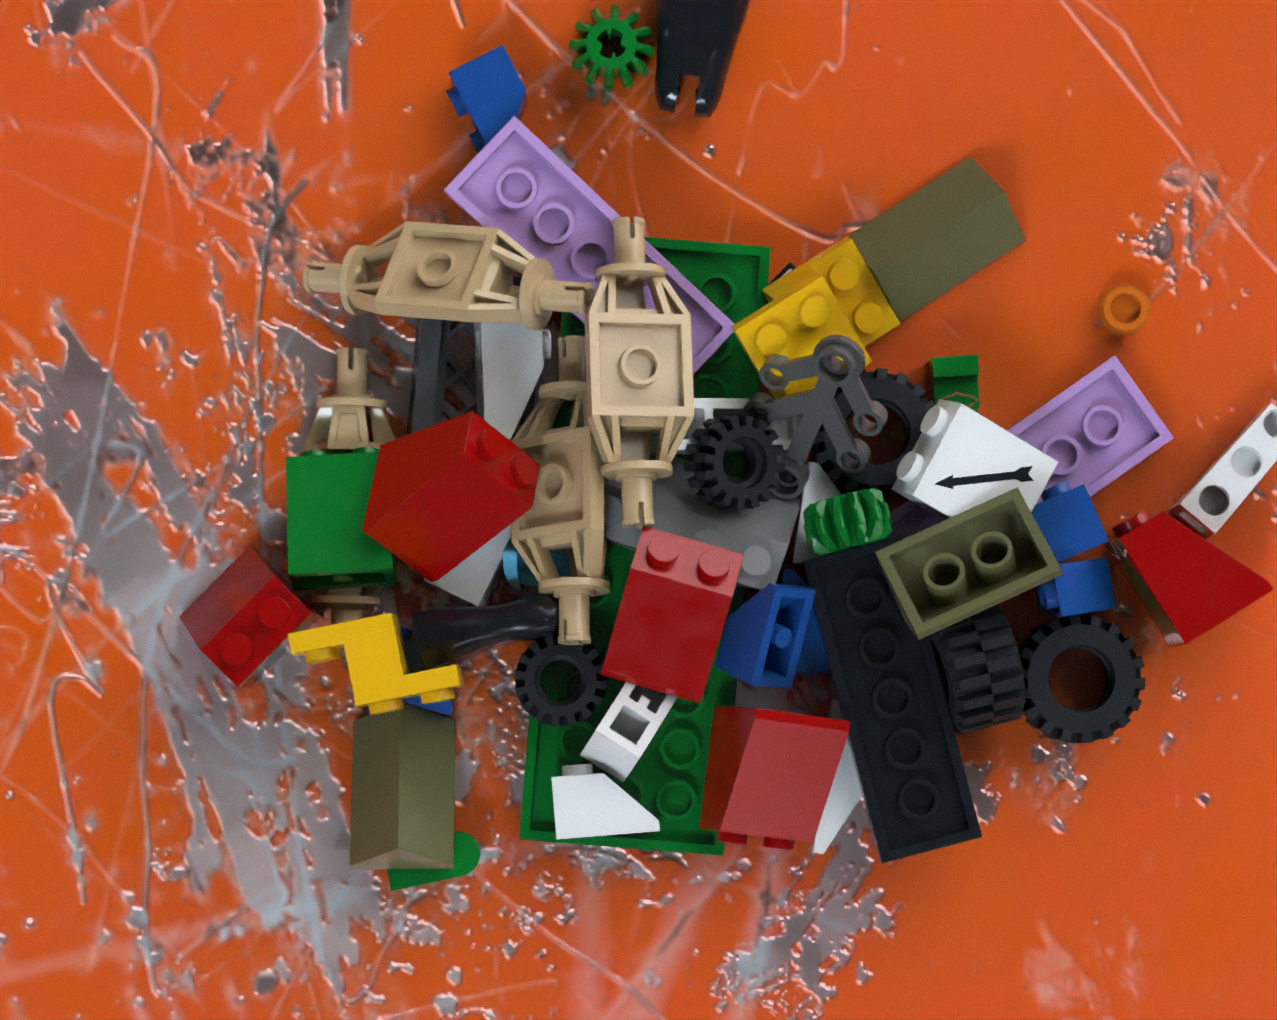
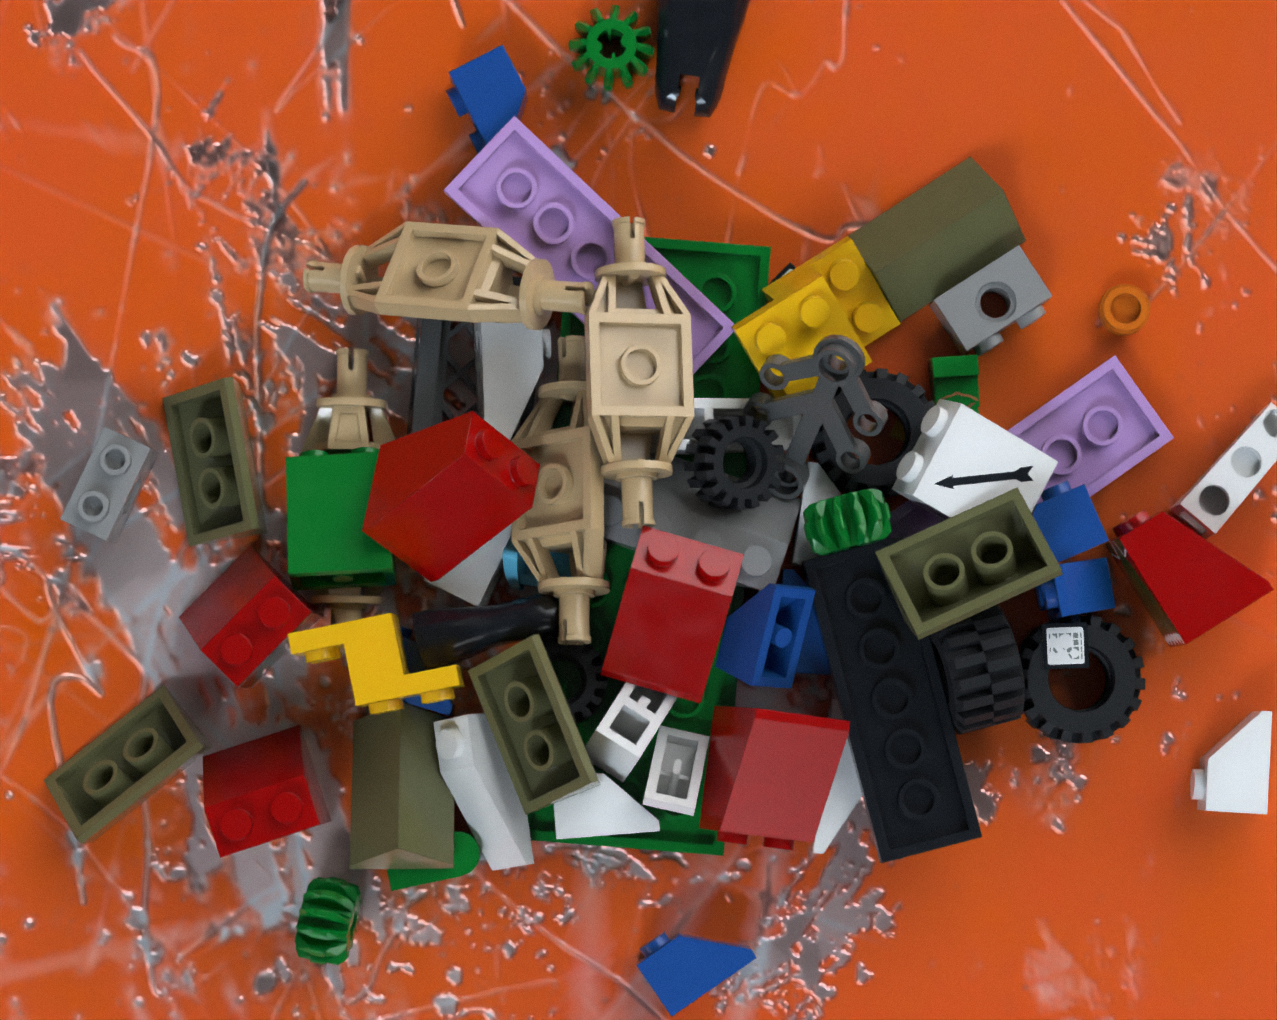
(109, 485): none -> light grey brick
(126, 765): none -> olive slope
(214, 462): none -> olive slope
(262, 791): none -> red slope
(328, 920): none -> green gear
(483, 790): none -> white slope
(533, 725): none -> olive slope
(676, 770): none -> white slope
(689, 966): none -> blue slope
(1008, 276): none -> light grey brick
(1065, 645): none -> sticker
(1236, 769): none -> white slope

